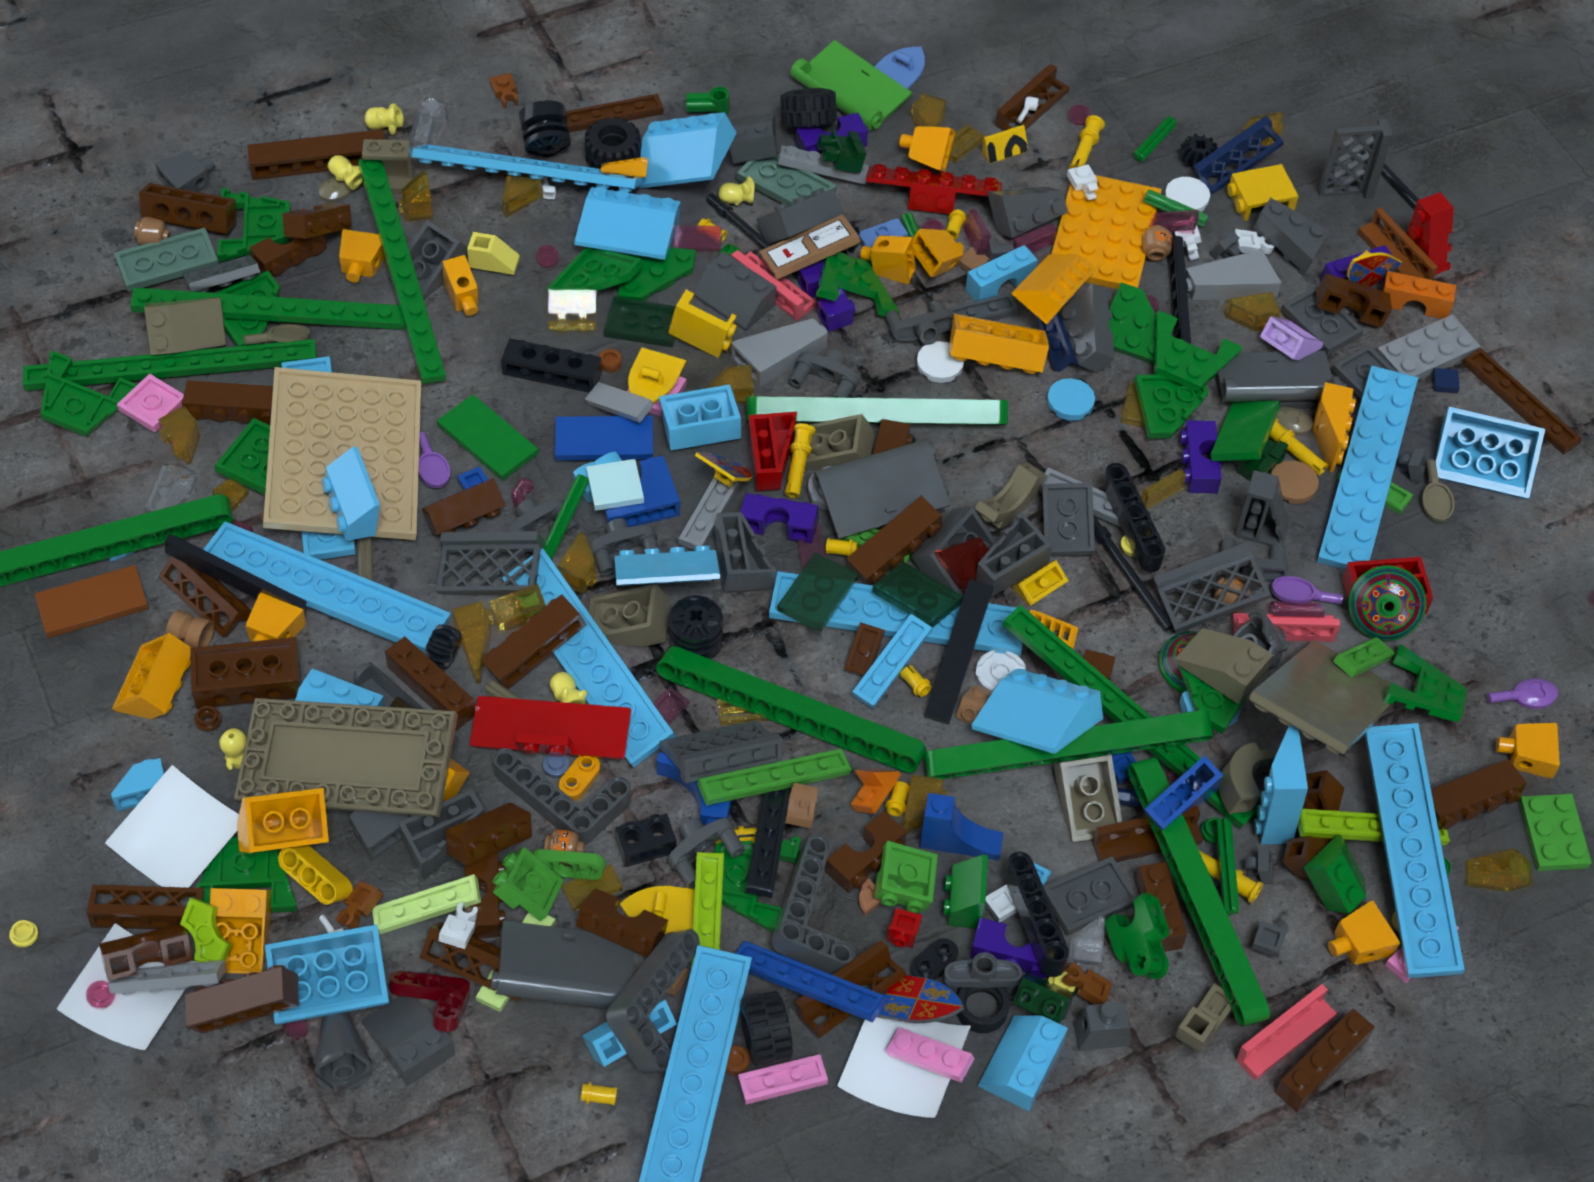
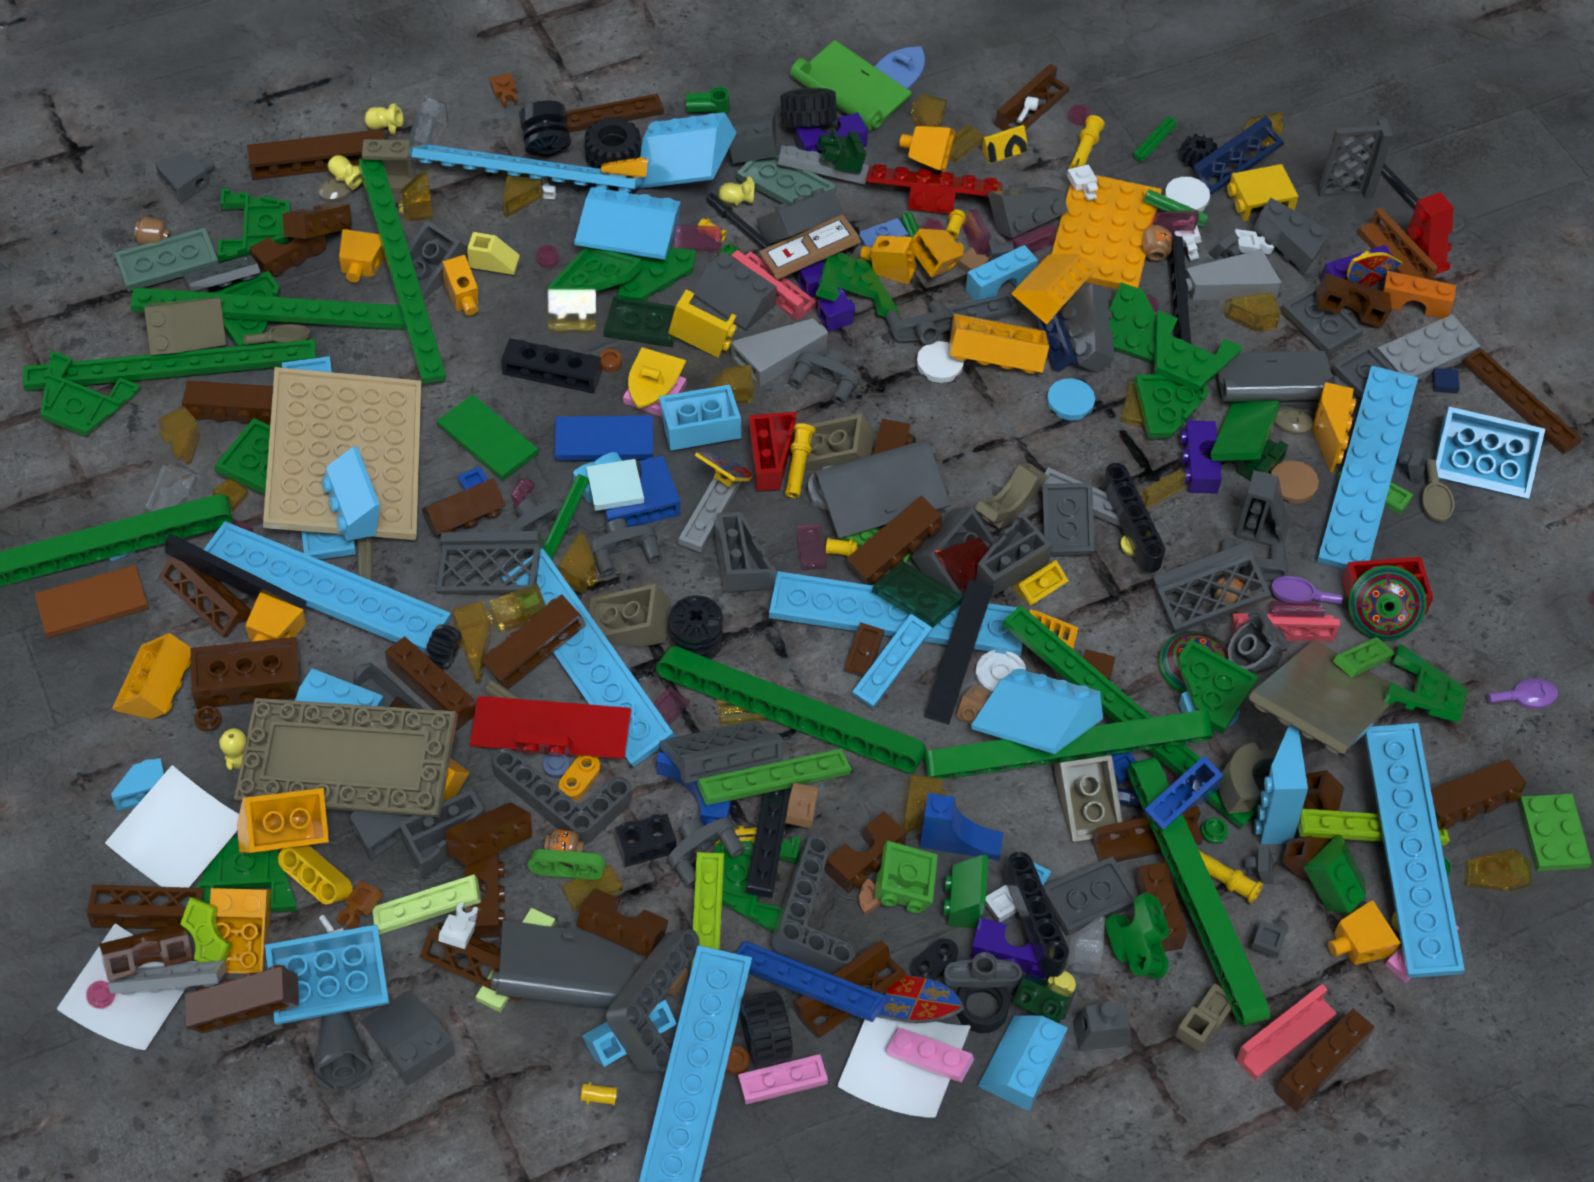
(23, 933): light yellow plate -> none
(150, 402): bright pink plate -> none
(171, 206): reddish brown brick -> none
(191, 631): medium nougat wheel -> none
(296, 1029): clear pink plate -> none
(432, 466): medium lavender piece -> none
(450, 993): dark red beam -> none
(527, 883): bright green plate -> none
(565, 689): light yellow animal -> none
(619, 402): light grey tile -> none
(665, 901): yellow shield -> none
(666, 567): medium azure slope -> none
(764, 510): dark purple arch -> none
(817, 592): clear green tile -> none
(875, 409): beam -> none
(875, 788): orange slope -> none
(896, 804): yellow pin -> none
(904, 928): red bracket -> none
(916, 681): yellow pin -> none
(1090, 984): dark orange plate -> none
(1104, 537): black bar -> none
(1225, 662): dark tan slope -> none
(1227, 866): green axle -> none
(1290, 338): lavender tile -> none
(1297, 448): yellow pin -> none
(1532, 748): light orange torso -> none

